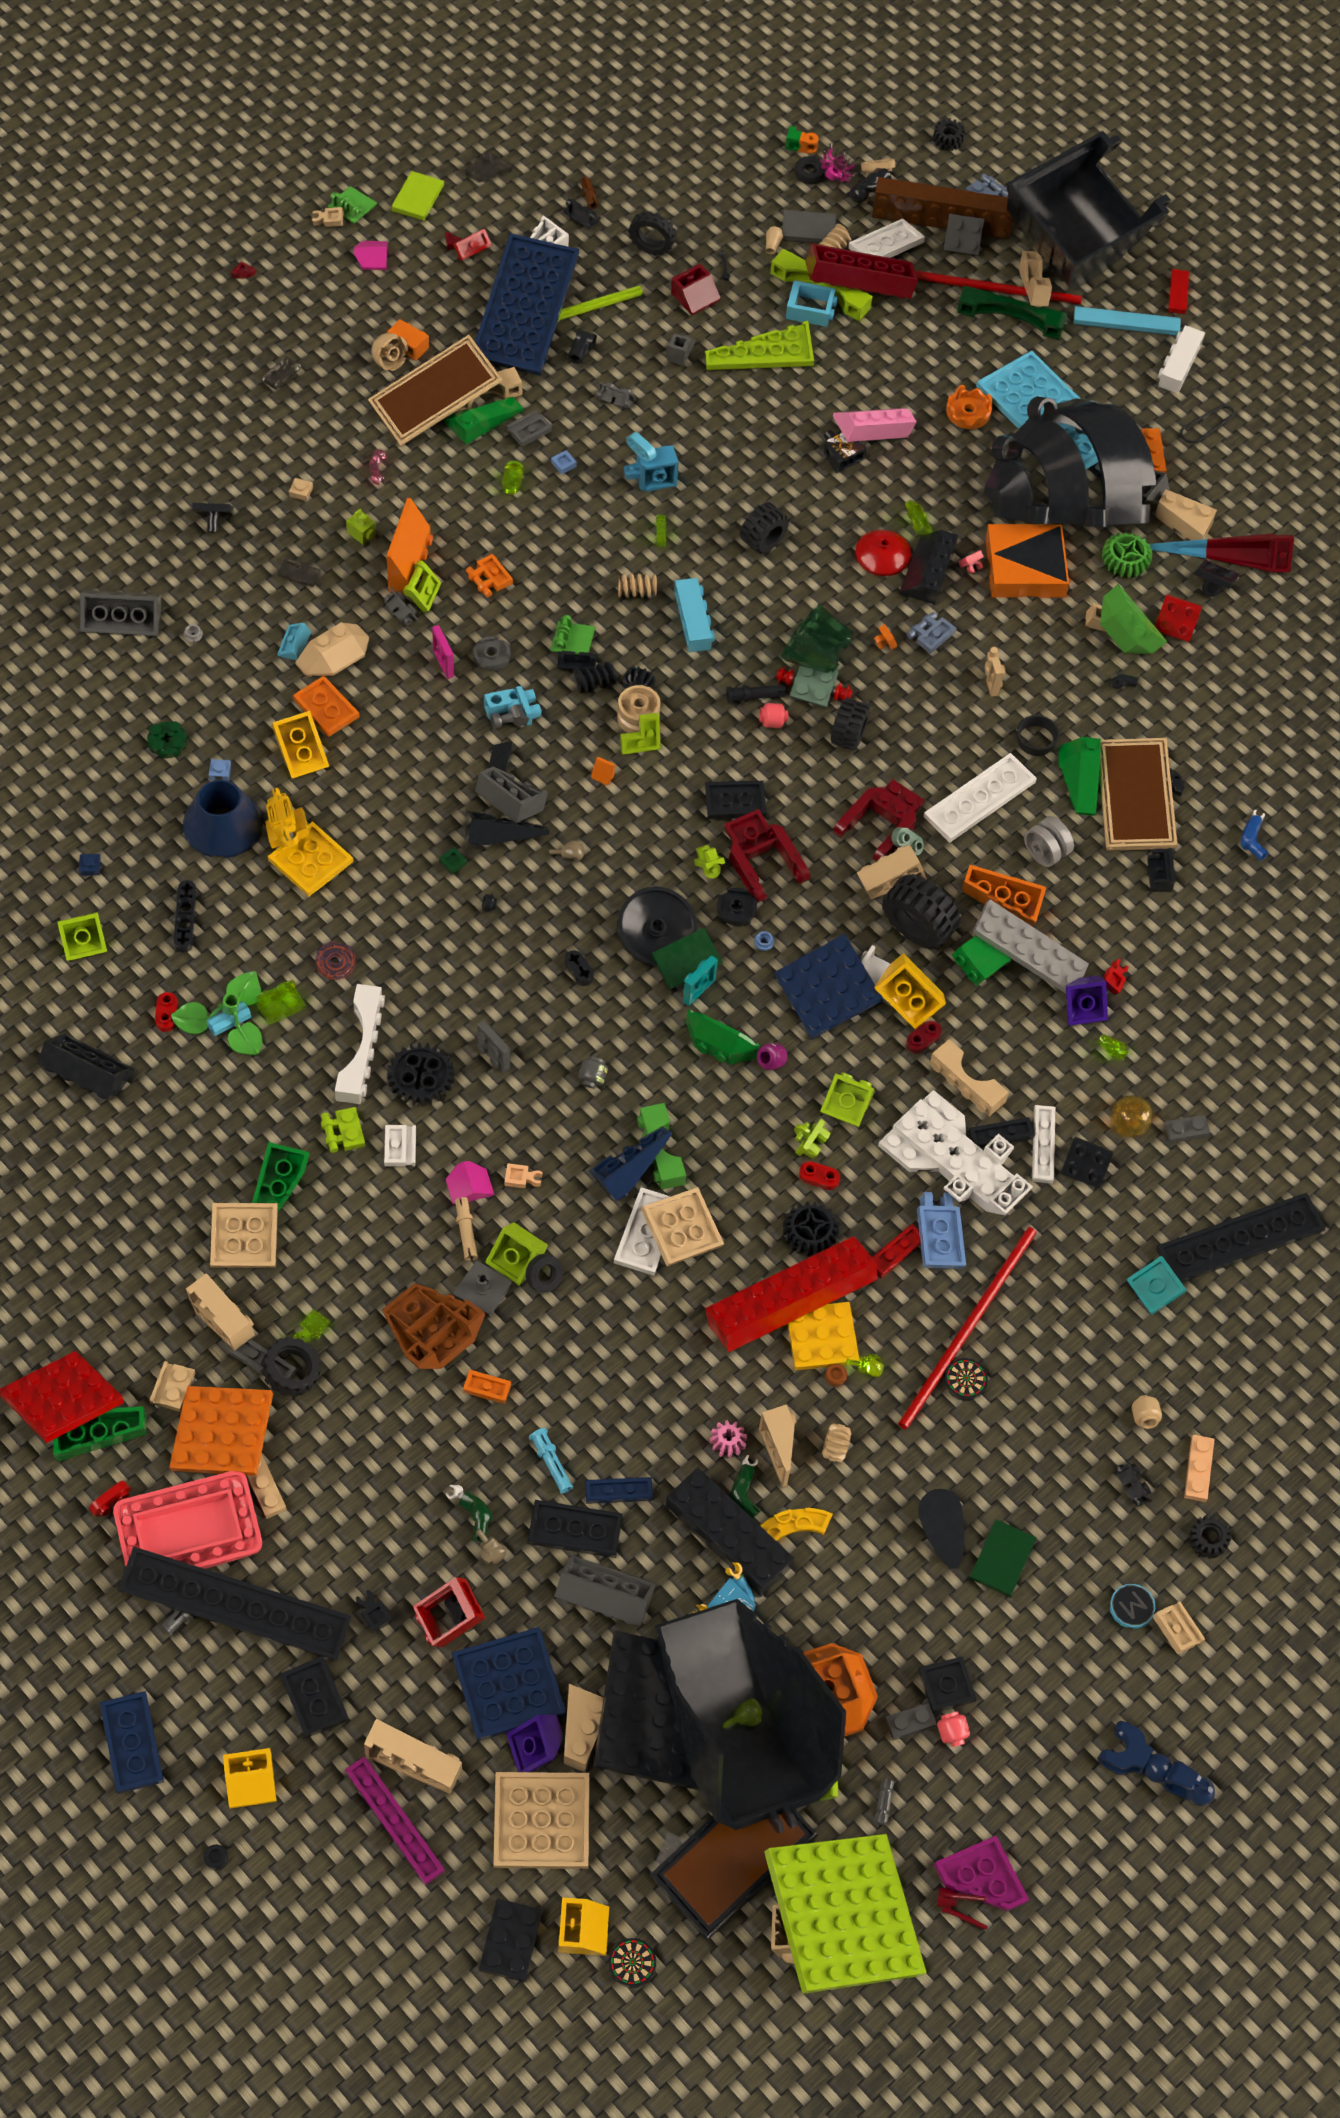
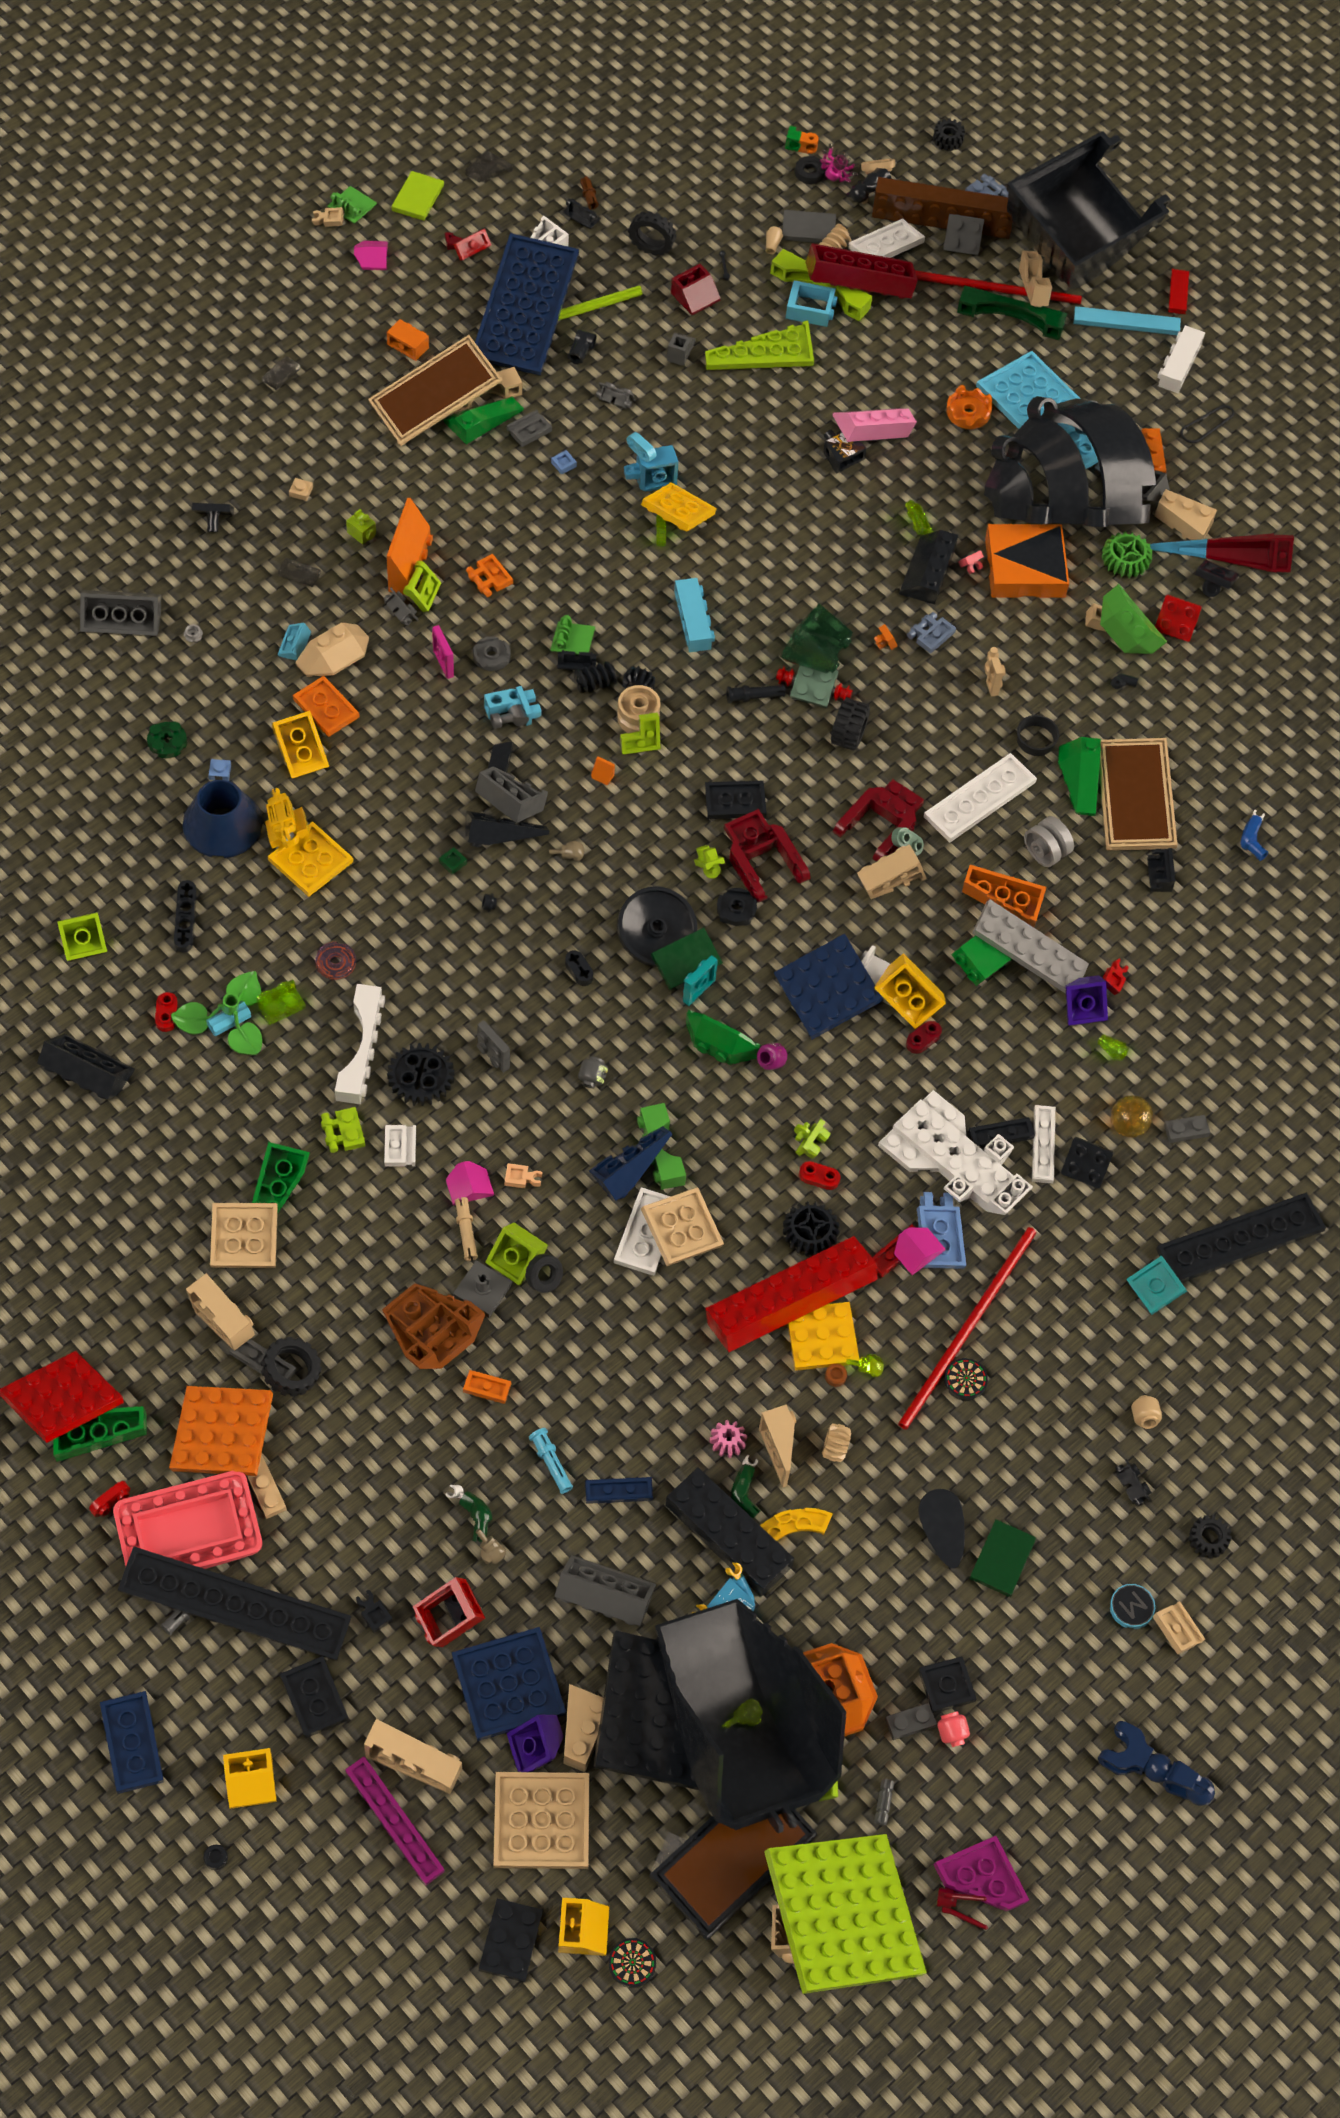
(89, 864): dark blue plate -> none
(172, 1386): tan plate -> none
(243, 271): dark red tile -> none
(312, 1326): clear neon green plate -> none
(378, 455): clear pink arm -> none
(389, 351): tan cylinder -> none
(512, 481): clear neon green plate -> none
(575, 1528): black tile -> none
(637, 585): tan piece -> none
(678, 507): none -> yellow plate
(764, 528): black tyre -> none
(764, 936): medium blue plate -> none
(773, 715): coral head -> none
(847, 1099): lime plate -> none
(883, 552): red dish -> none
(917, 1248): none -> dark pink slope
(921, 911): black tyre -> none
(986, 1095): tan arch -> none
(1177, 783): black tile -> none
(1199, 1468): light nougat plate -> none

